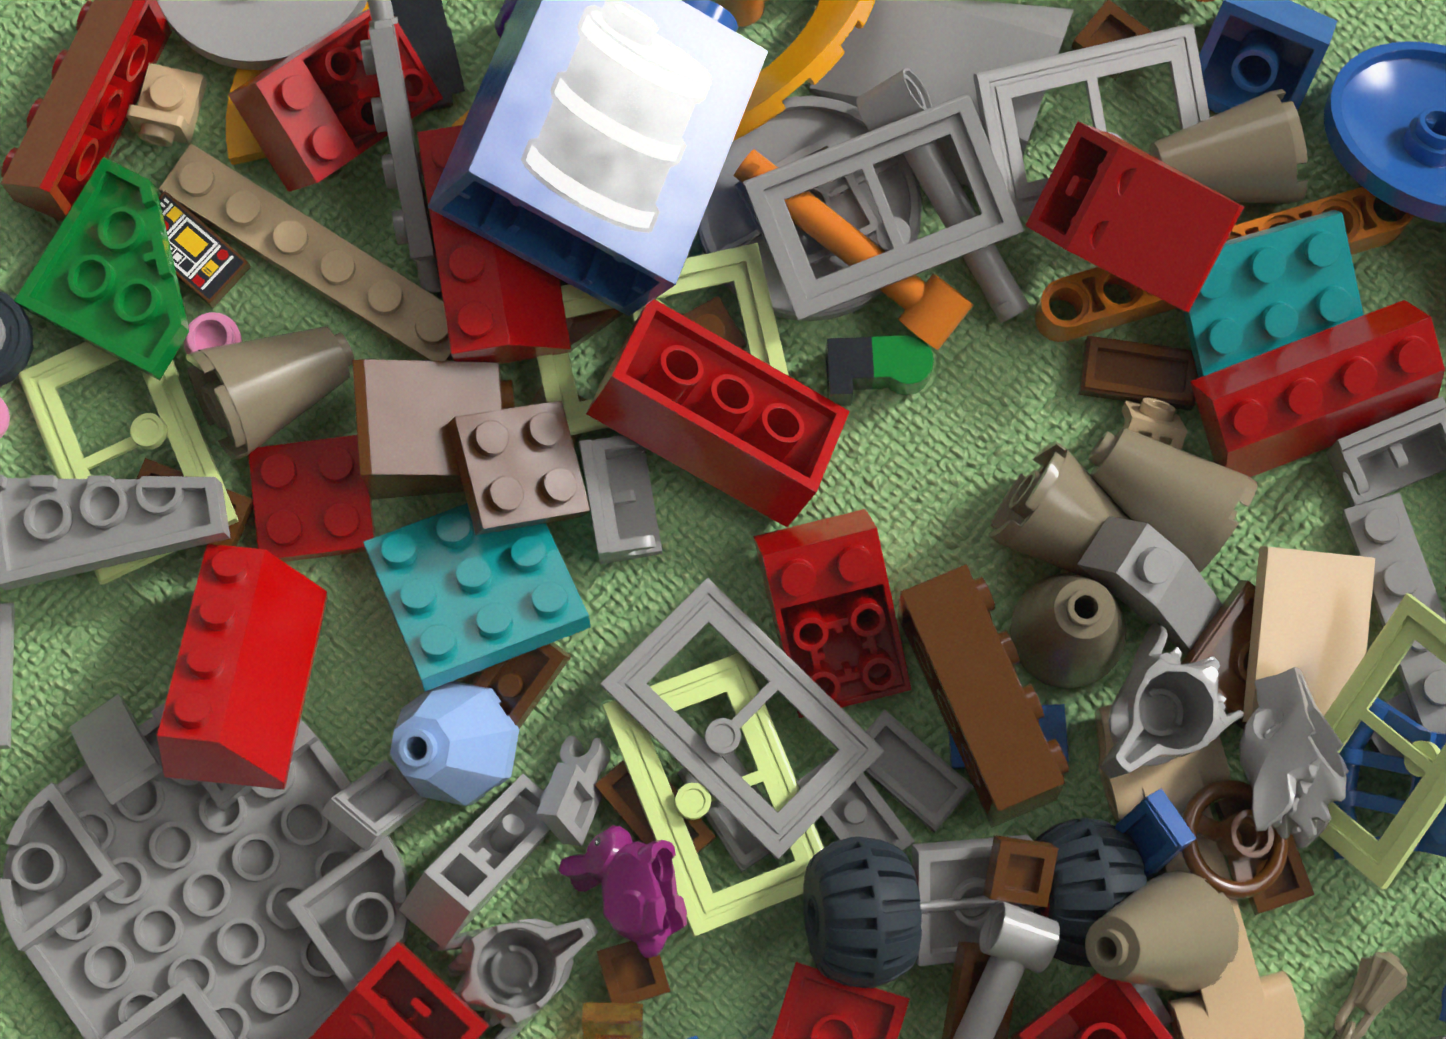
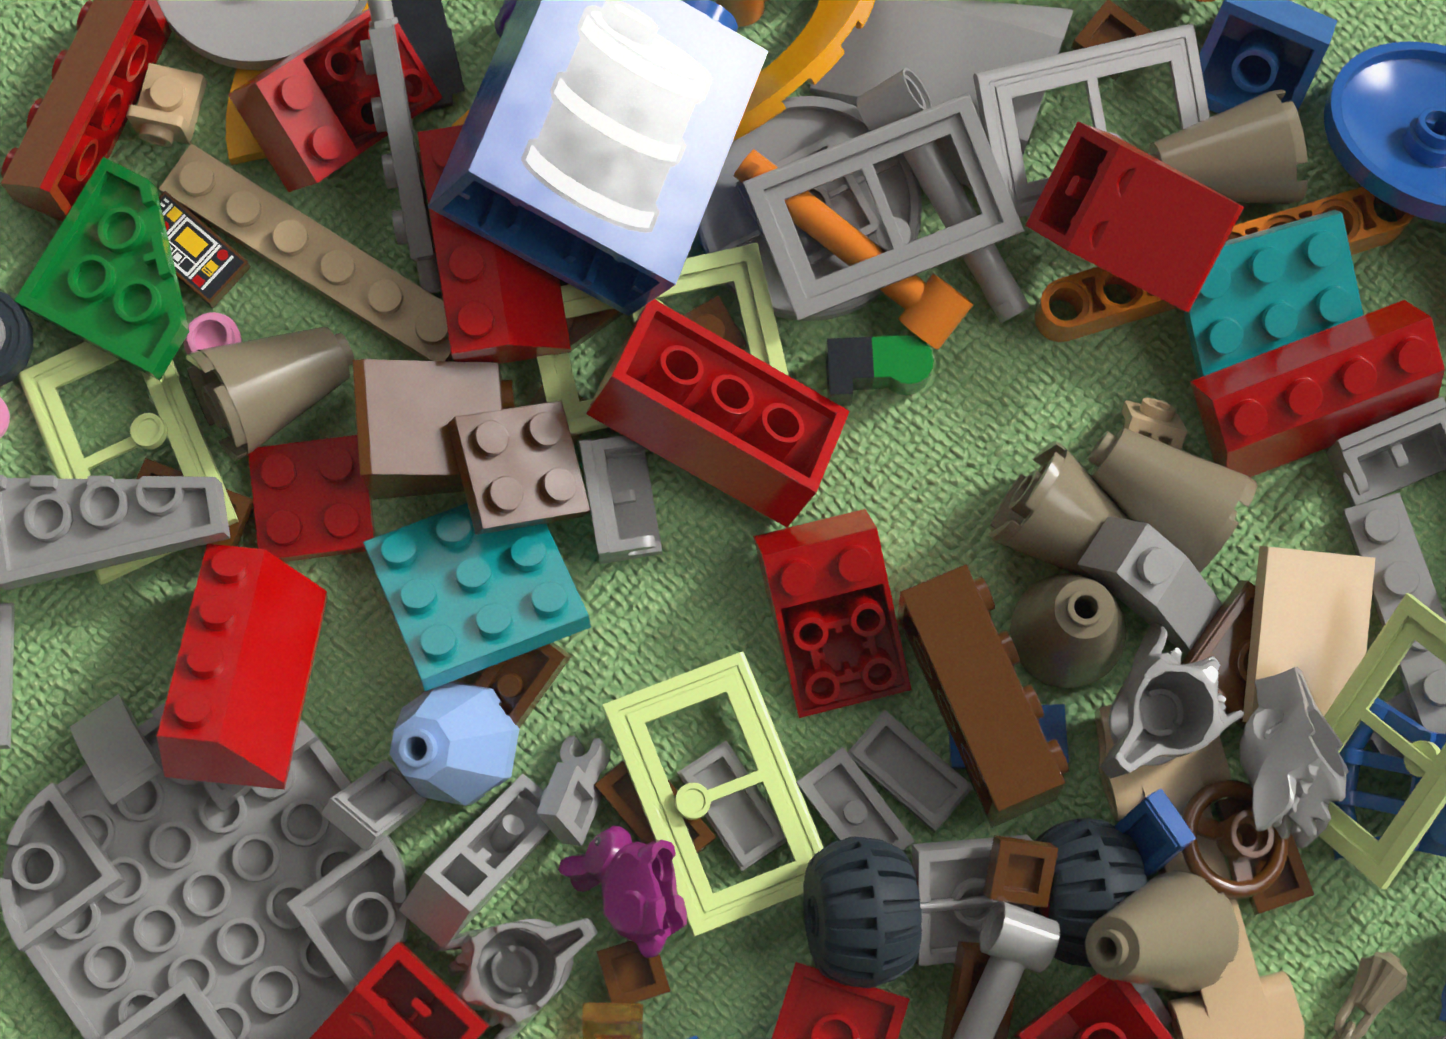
(702, 758): light grey door -> none
(1137, 371): reddish brown tile -> none

